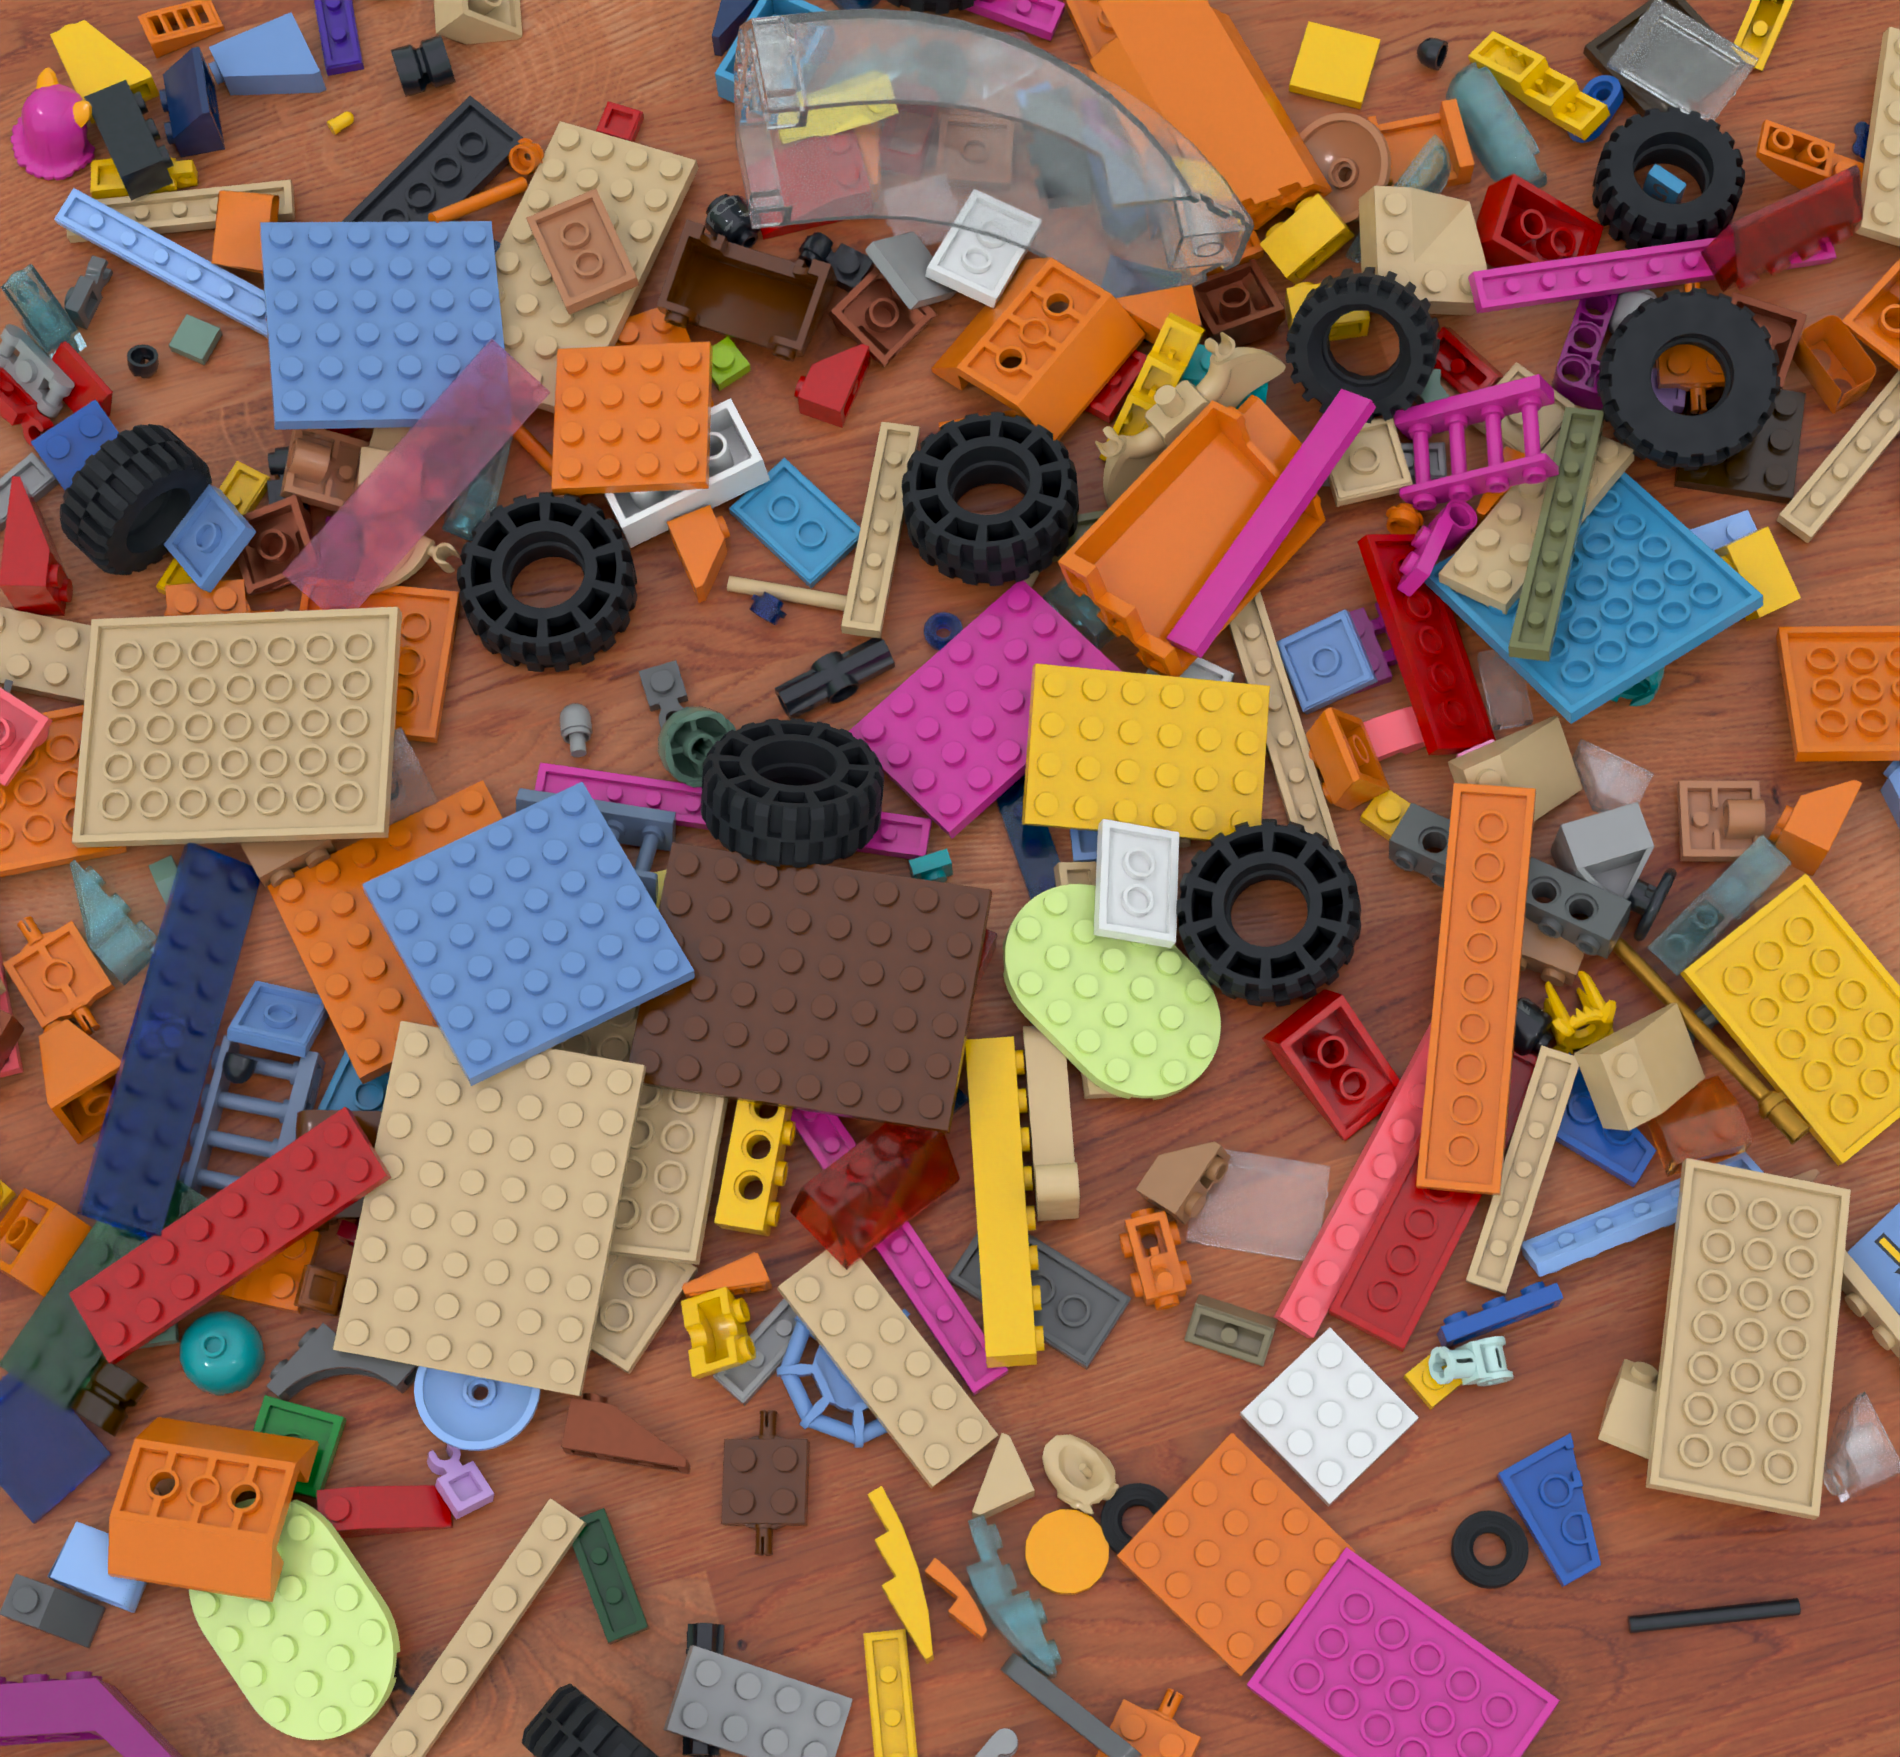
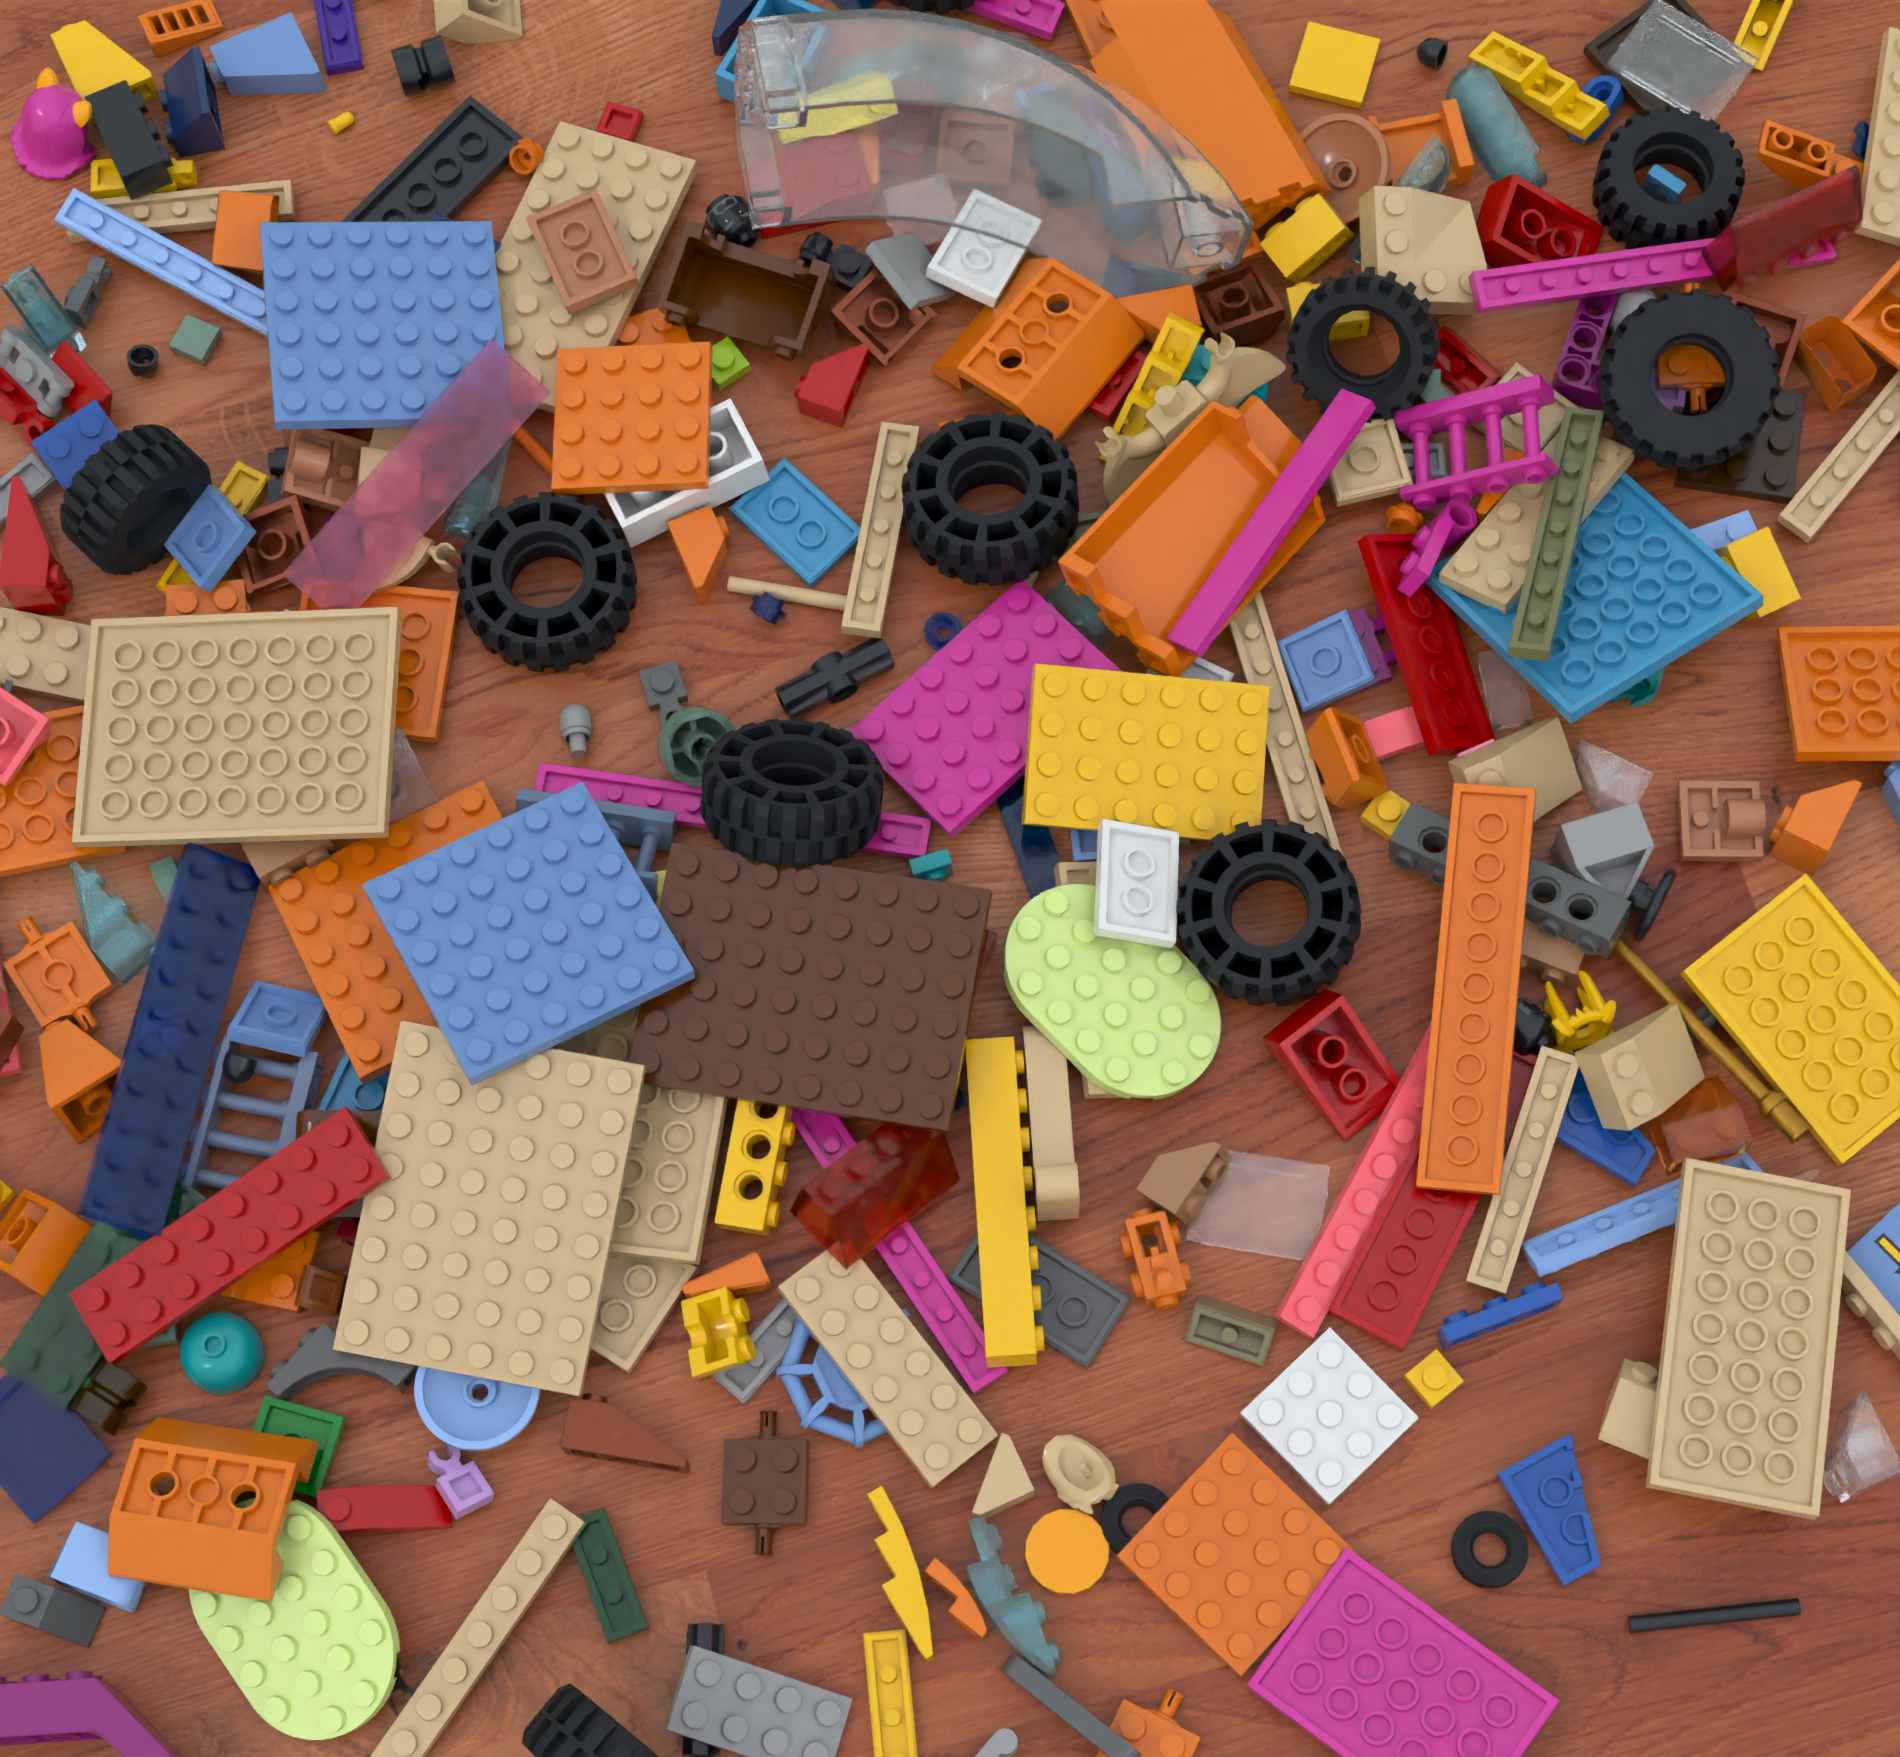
(479, 200): orange bar -> none
(1475, 1363): light aqua connector -> none
(1719, 906): clear light blue slope -> none

